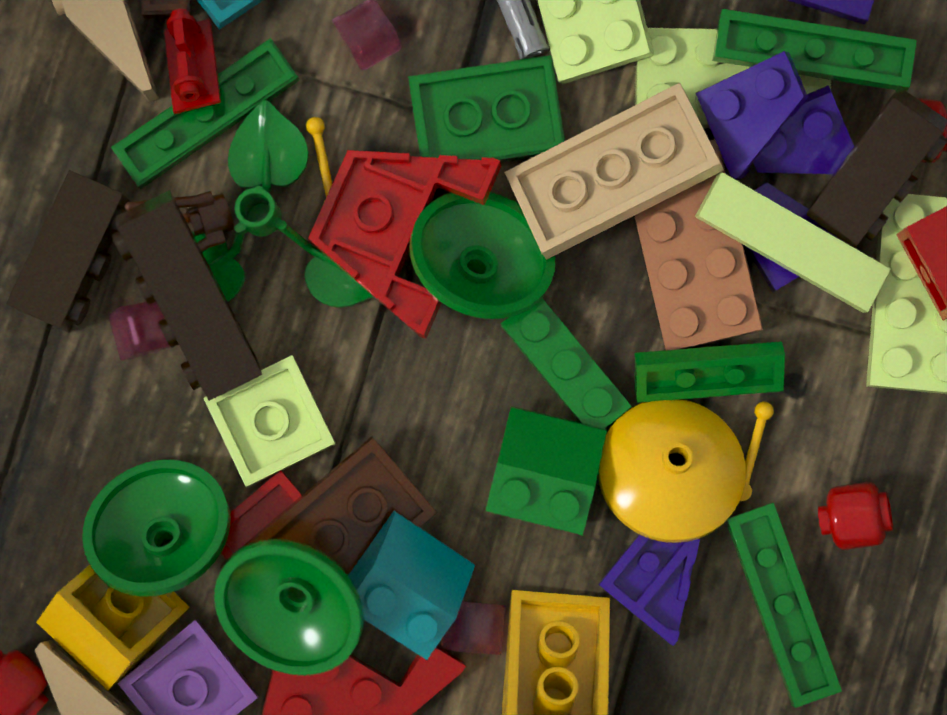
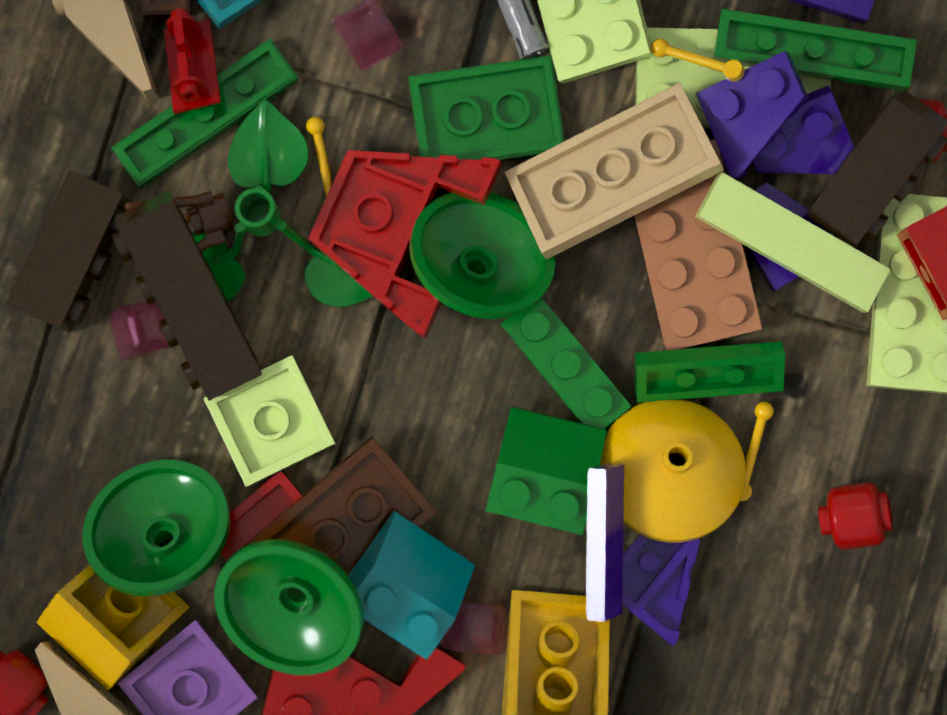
(605, 541): none -> tile
(732, 69): none -> yellow hinge
(783, 605): green plate -> none

